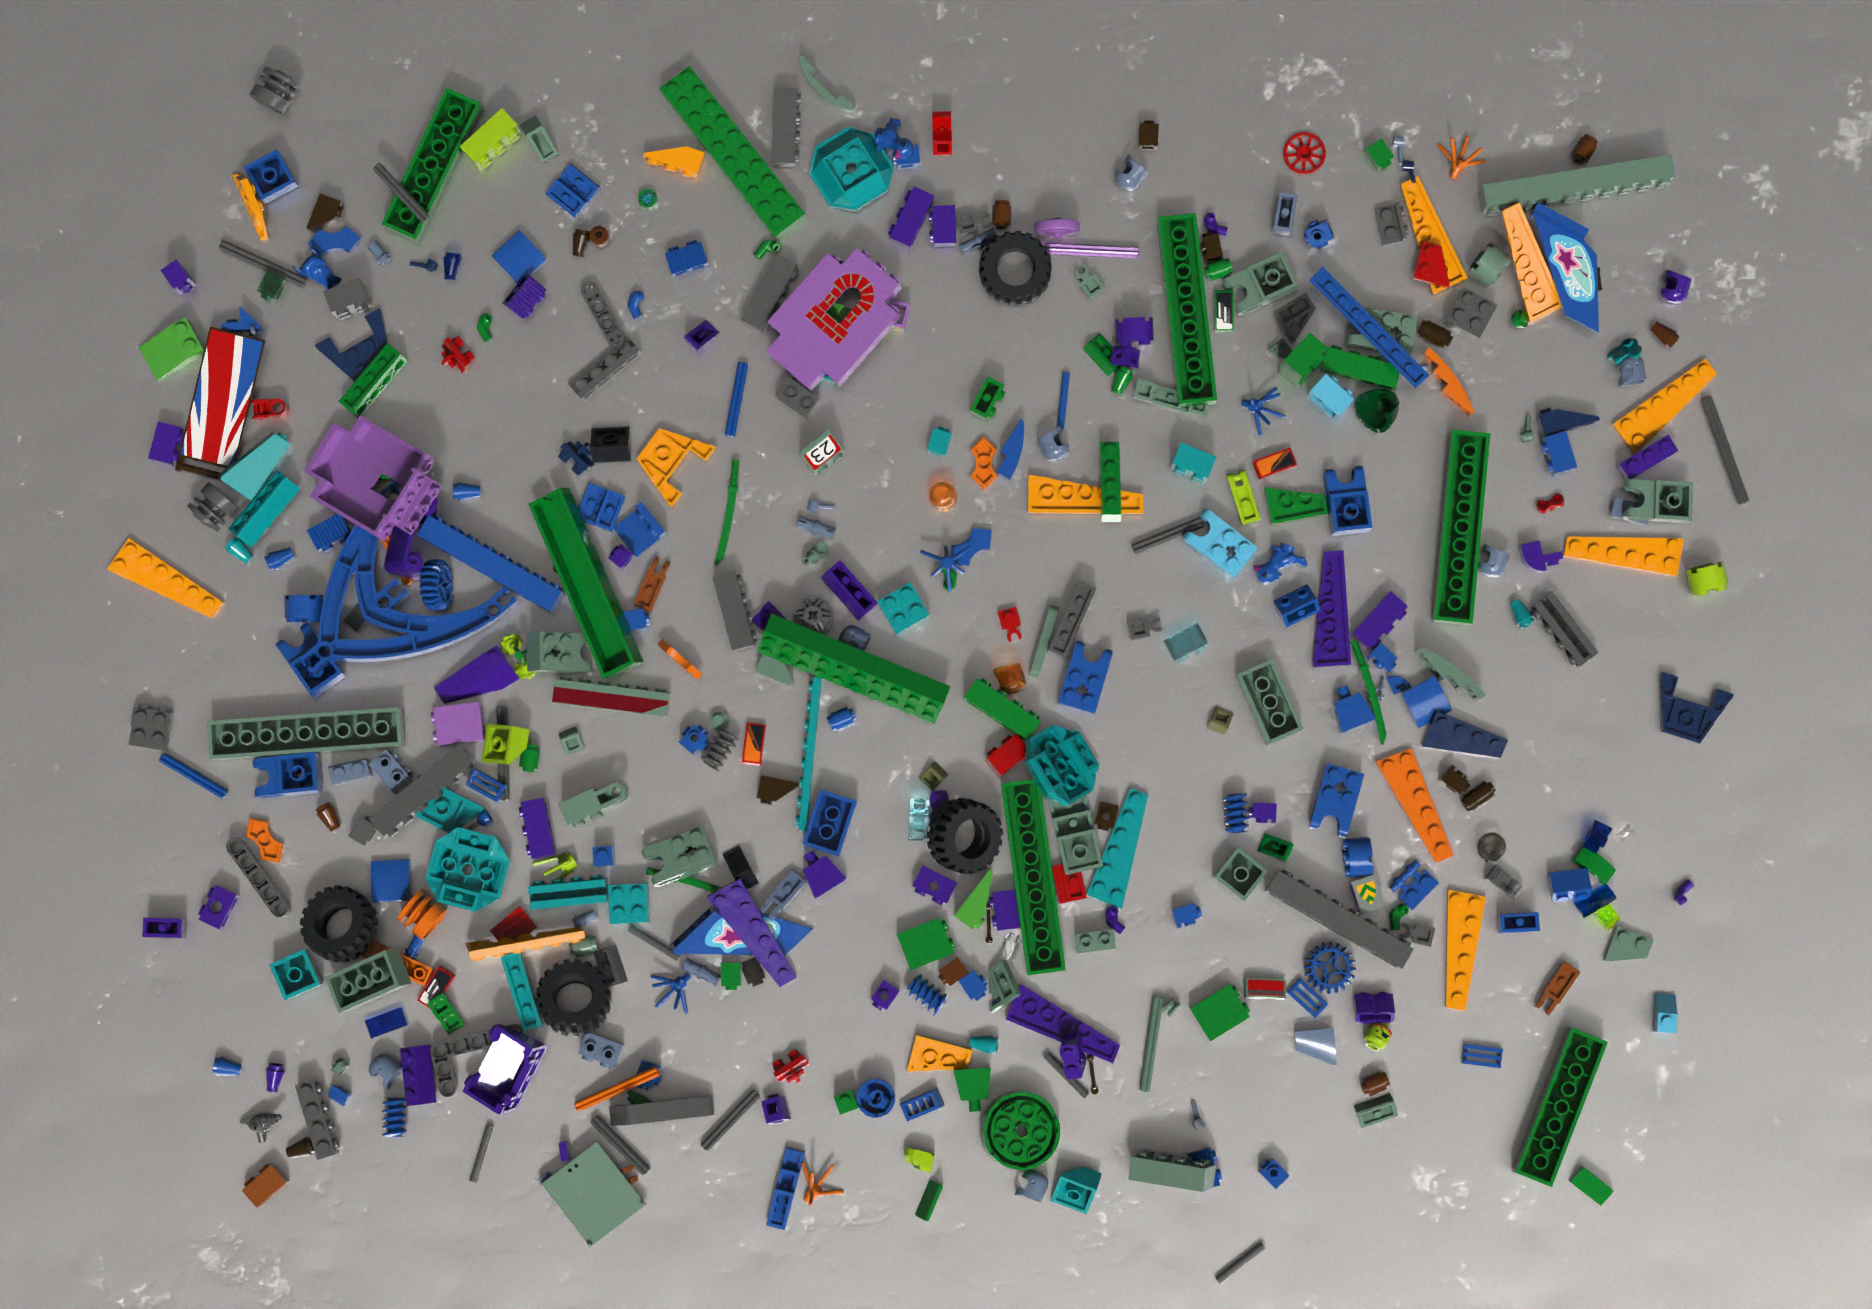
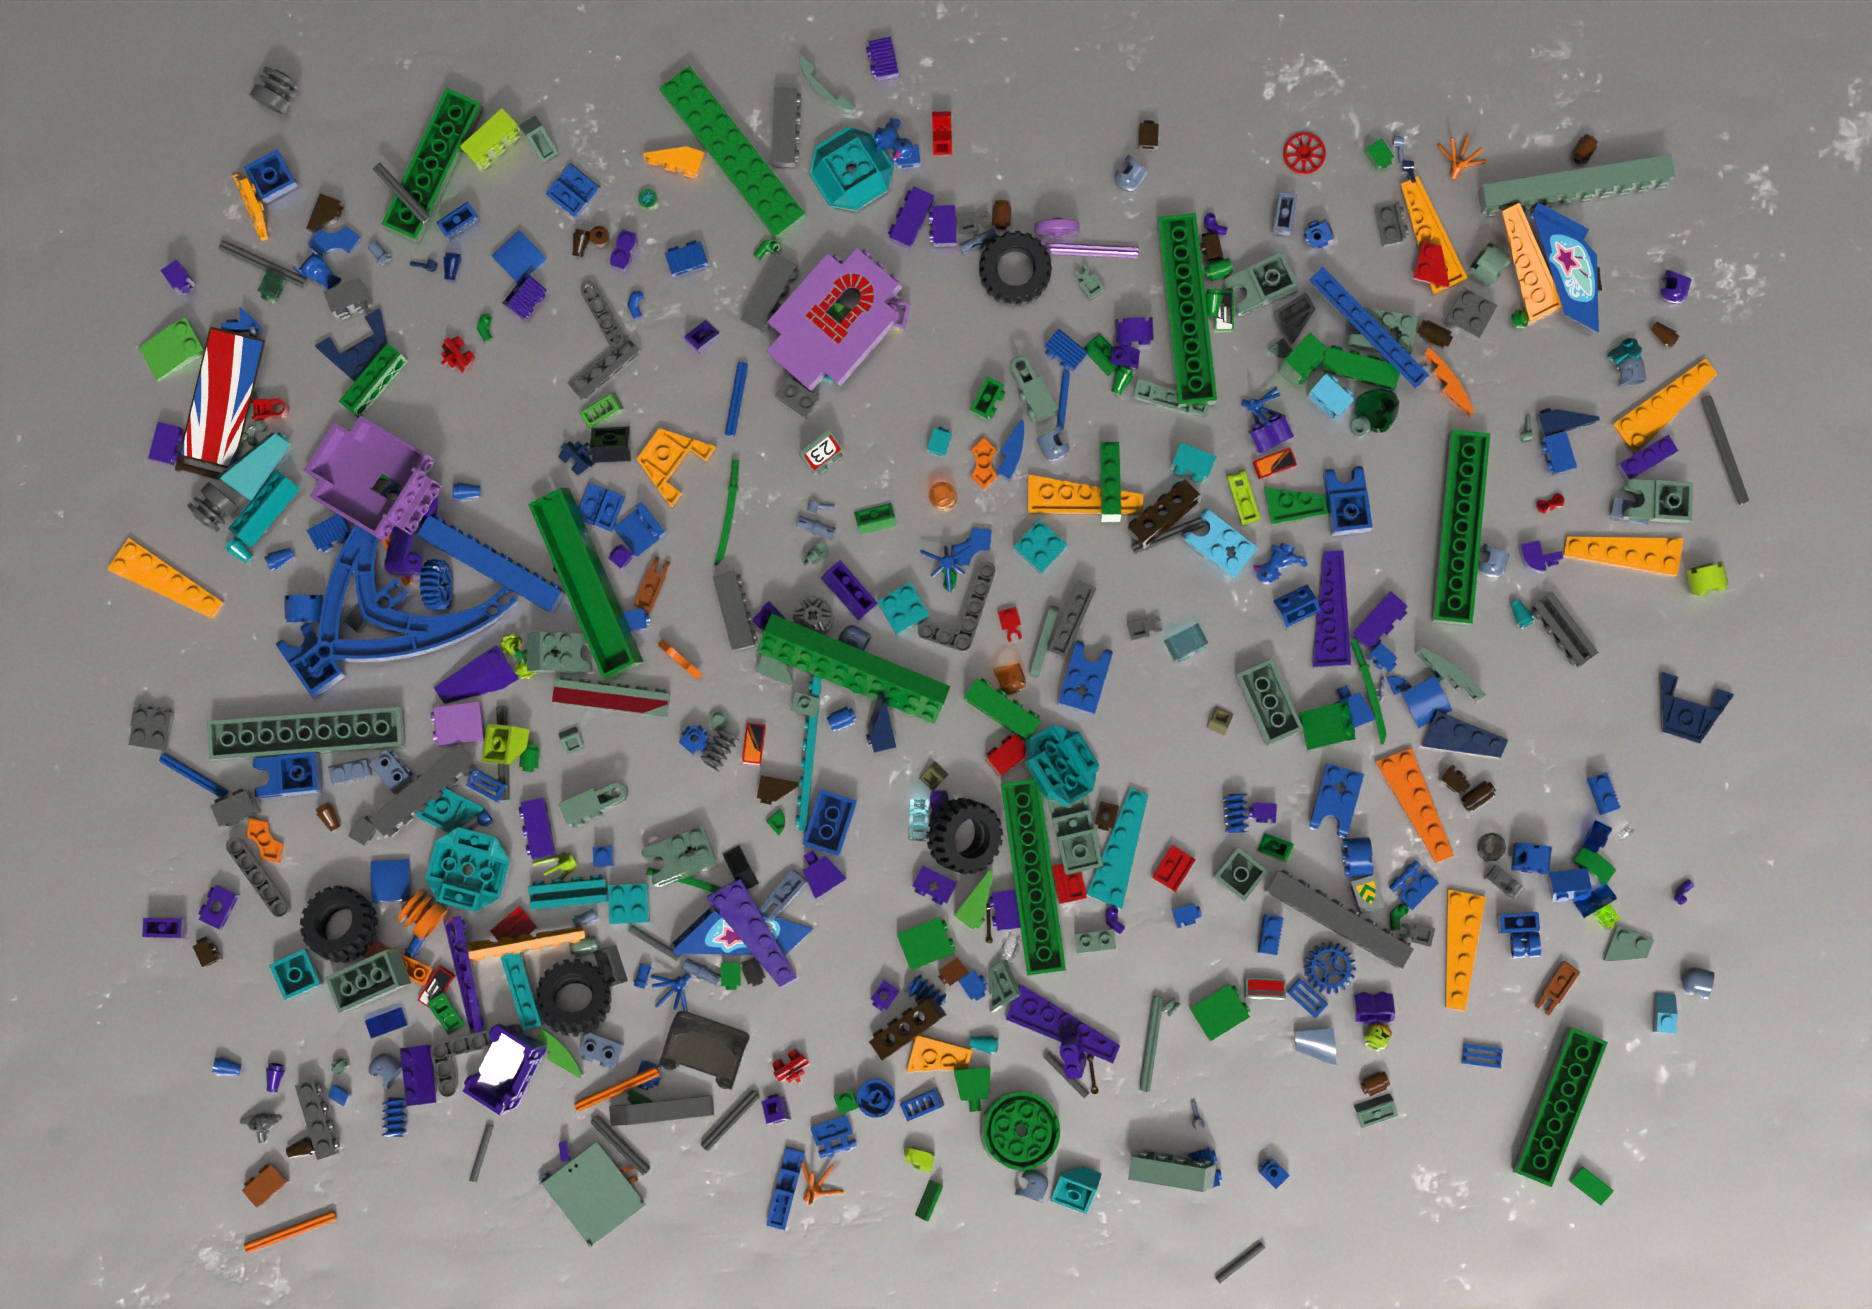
(206, 952): none -> dark brown brick
(235, 809): none -> dark grey brick
(252, 441): none -> sand green piece
(290, 1231): none -> orange axle
(455, 933): none -> dark purple wing
(458, 221): none -> blue brick
(559, 1053): none -> bright green slope
(615, 401): none -> bright green slope
(621, 255): none -> dark purple brick
(642, 976): none -> blue pin
(705, 1047): none -> clear smoke windscreen
(777, 821): none -> green tile
(805, 704): none -> sand green bracket
(830, 1131): none -> blue plate
(875, 518): none -> green slope
(880, 727): none -> dark blue slope
(883, 59): none -> dark purple brick
(932, 1012): none -> dark brown brick
(967, 615): none -> dark grey beam
(1033, 391): none -> sand green brick
(1040, 547): none -> teal brick
(1065, 350): none -> blue brick
(1145, 536): none -> dark brown brick
(1173, 868): none -> red plate
(1213, 301): none -> green cone
(1268, 436): none -> dark purple brick
(1270, 934): none -> blue brick
(1327, 725): none -> green brick
(1360, 425): none -> sand green tile
(1531, 858): none -> blue brick
(1532, 945): none -> blue wheel
(1603, 793): none -> blue brick
(1698, 982): none -> sand blue helmet

